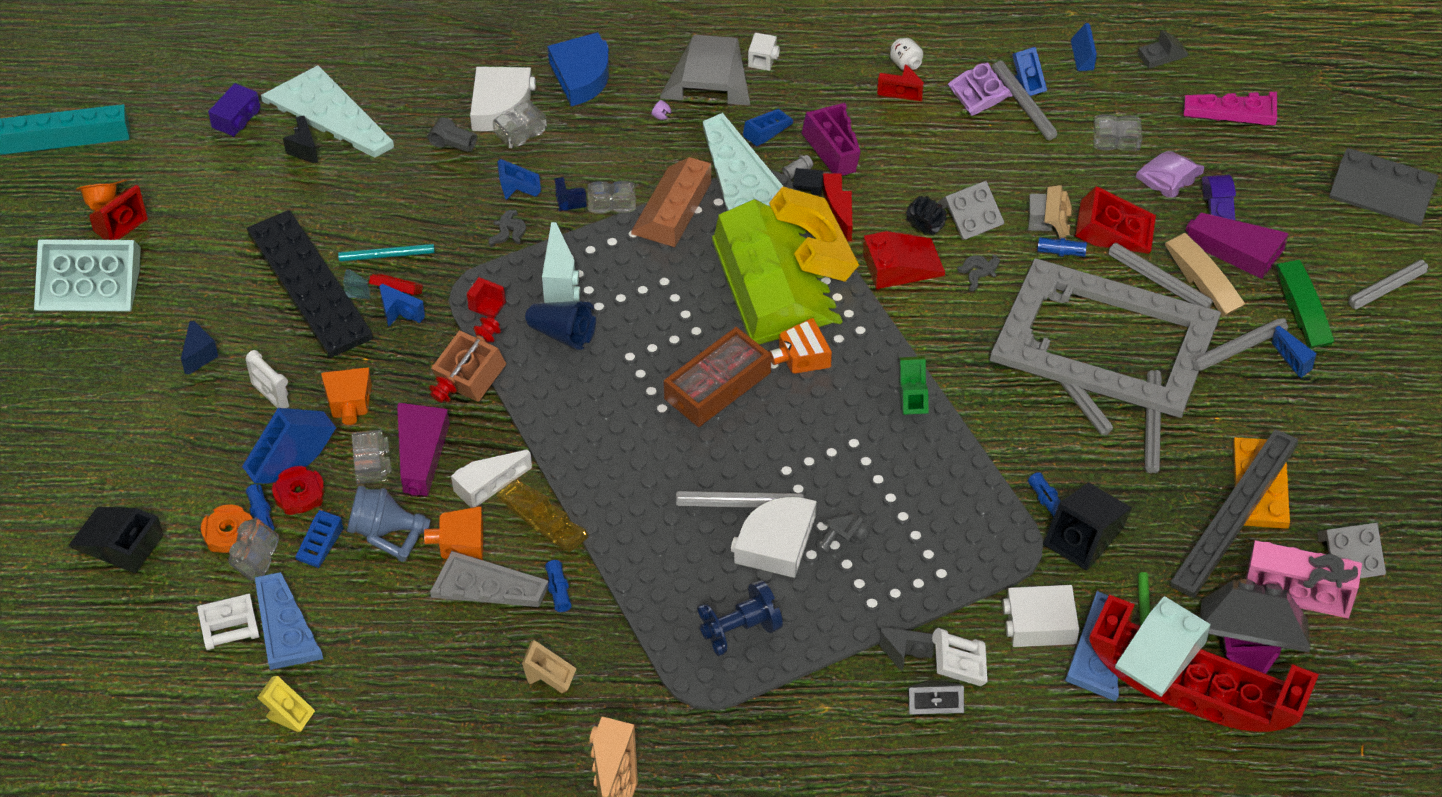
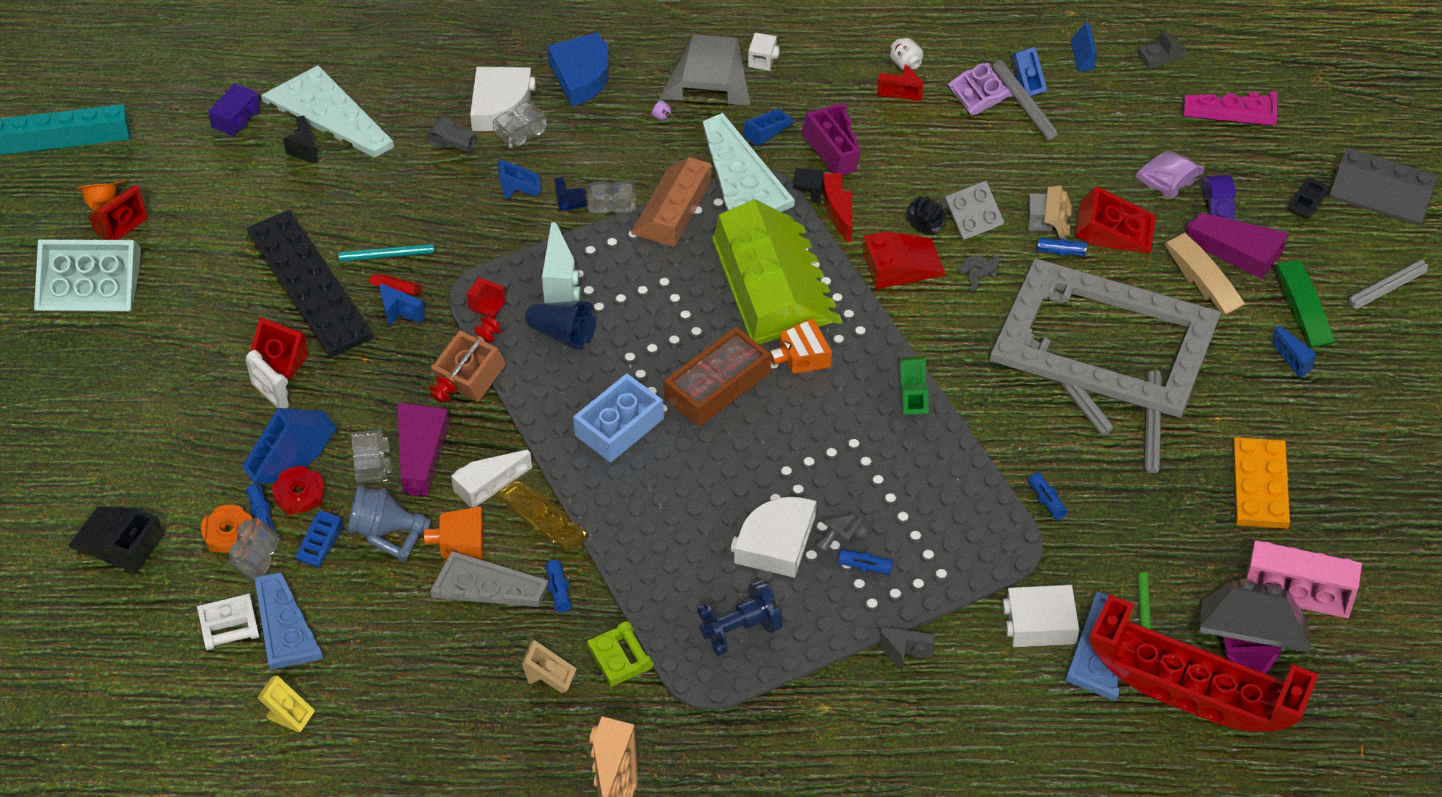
(197, 349): dark blue slope -> none
(280, 347): none -> red slope
(348, 393): orange torso -> none
(355, 285): clear light blue slope -> none
(507, 222): dark grey piece -> none
(612, 658): none -> lime plate
(618, 417): none -> light blue brick
(728, 499): light grey axle -> none
(803, 162): light grey pin -> none
(829, 252): yellow arch -> none
(848, 558): none -> blue pin
(936, 698): flat silver slope -> none
(960, 664): white plate -> none
(1086, 525): black slope -> none
(1117, 132): clear brick -> none
(1159, 276): light grey axle -> none
(1163, 646): light aqua slope -> none
(1234, 513): dark grey plate -> none
(1237, 345): light grey axle -> none
(1309, 198): none -> black slope
(1336, 567): dark grey piece -> none
(1359, 544): light grey bracket -> none

